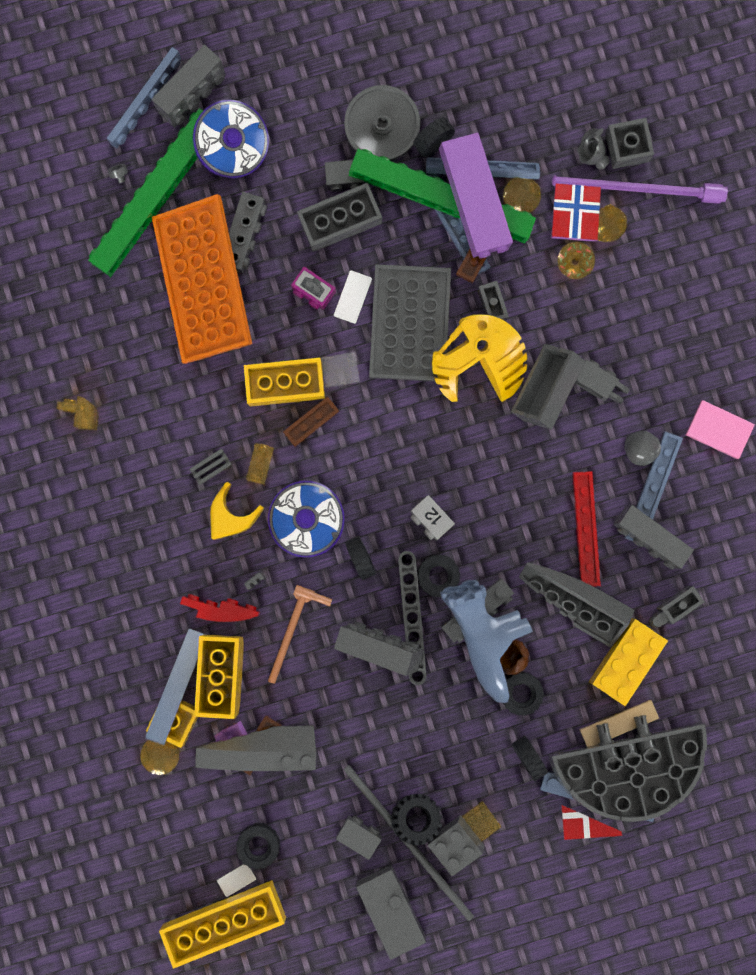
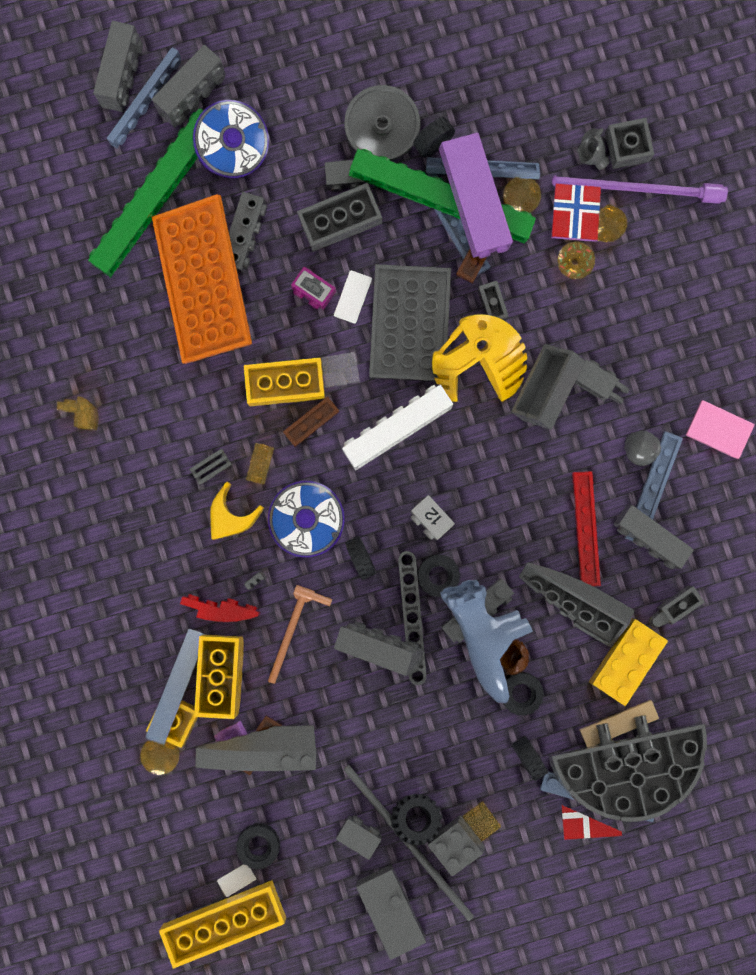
(118, 66): none -> dark grey brick
(118, 171): dark grey tile -> none
(397, 427): none -> white brick

